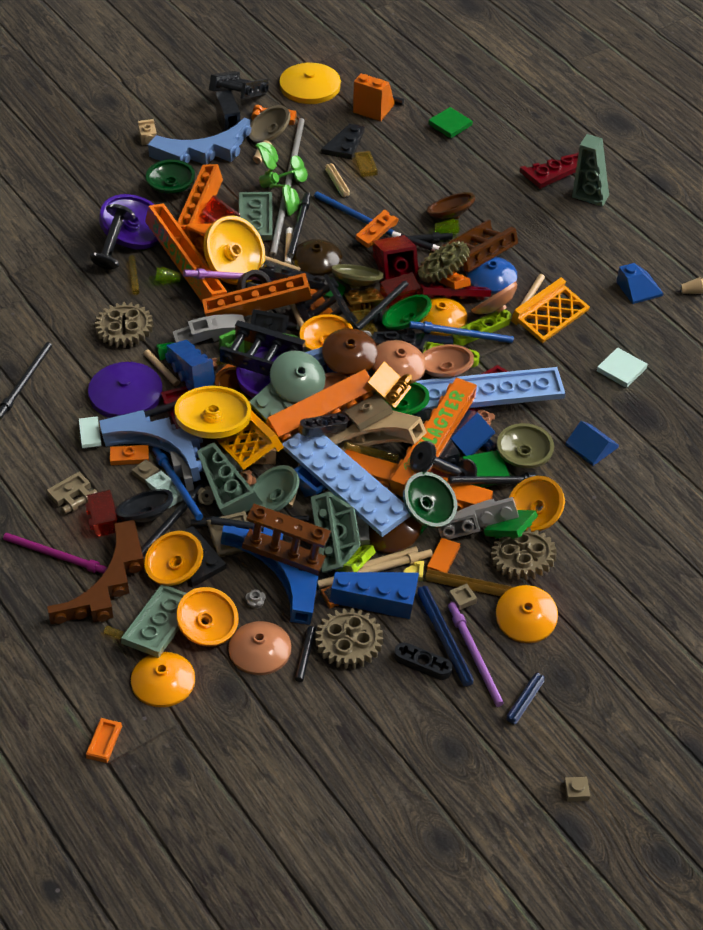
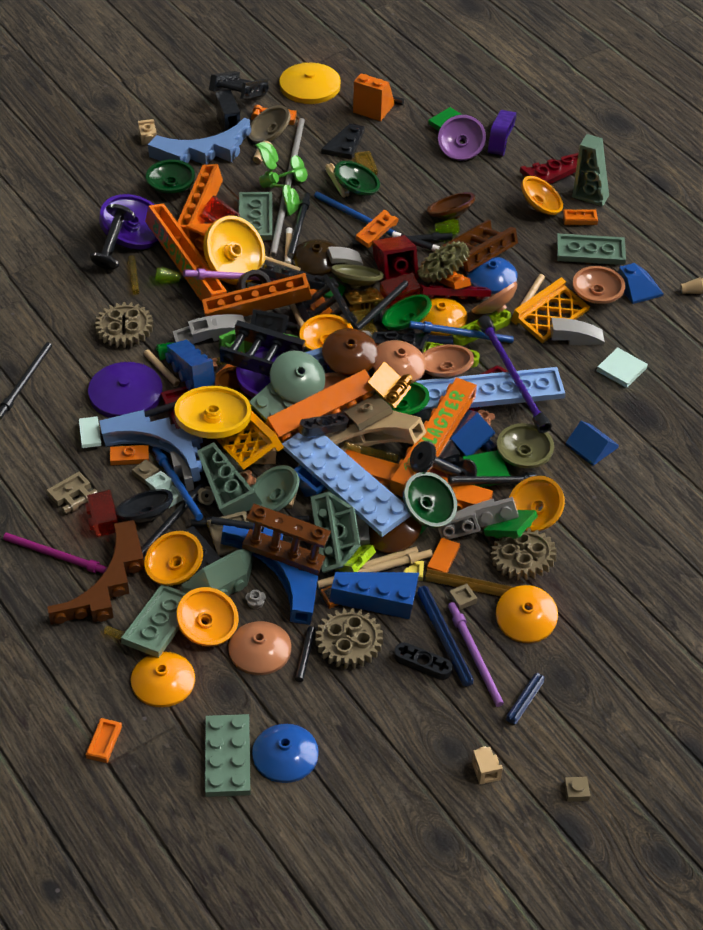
(226, 574): none -> sand green wedge
(227, 755): none -> sand green plate
(282, 762): none -> blue dish
(344, 255): none -> light grey slope
(356, 178): none -> dark green dish
(458, 129): none -> medium lavender dish
(486, 765): none -> tan brick
(500, 131): none -> dark purple beam
(540, 420): none -> dark purple hose
(541, 195): none -> light orange dish
(576, 332): none -> light grey slope
(580, 217): none -> orange plate
(591, 249): none -> sand green plate
(598, 284): none -> nougat dish

